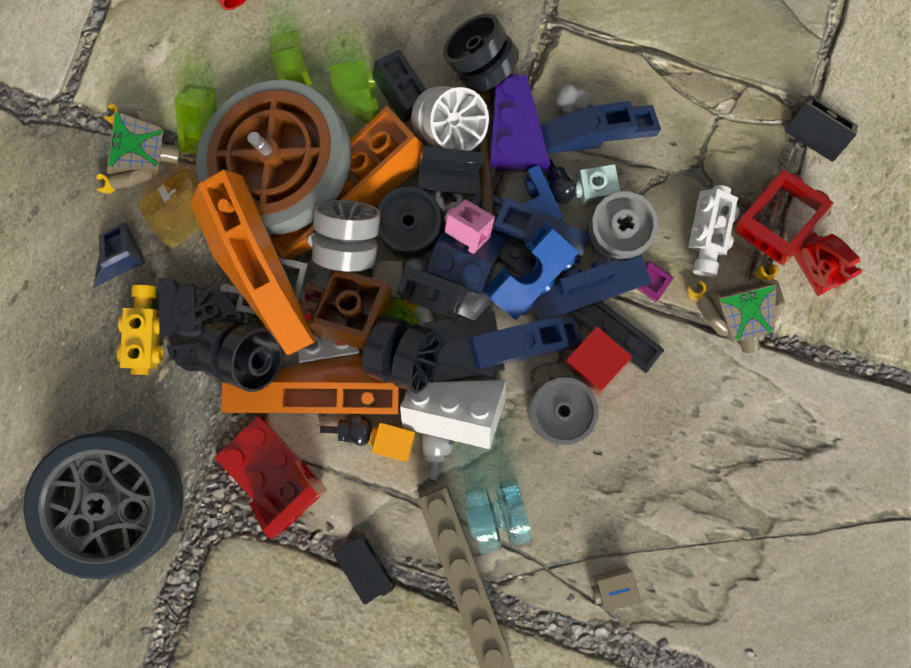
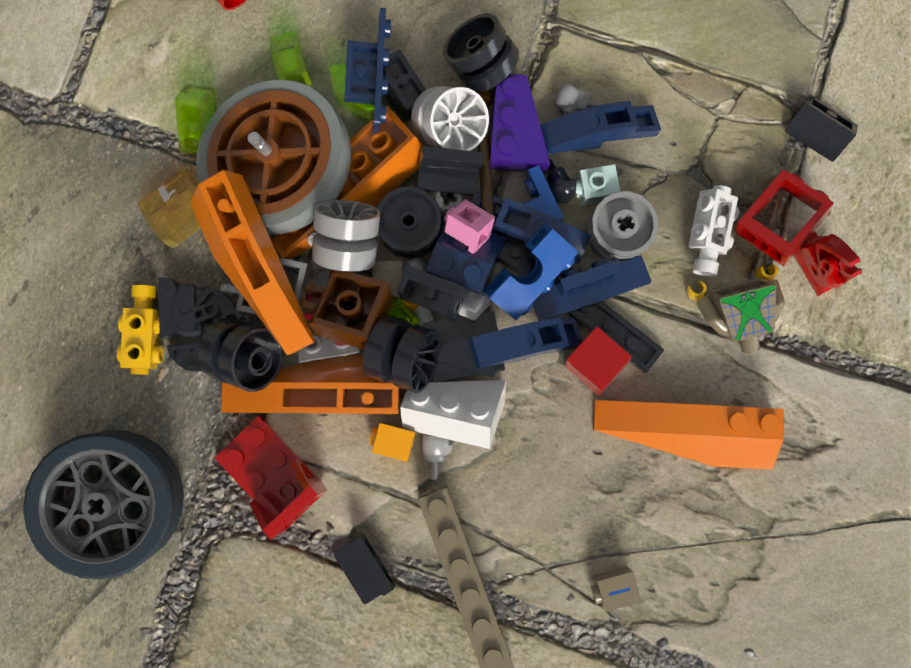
(116, 254): dark blue slope -> none
(134, 149): torso -> none
(352, 430): black piece -> none
(365, 71): none -> dark blue bracket
(506, 513): clear light blue wheel -> none
(573, 426): flat silver wheel -> none
(659, 282): magenta tile -> none
(697, 432): none -> orange wedge

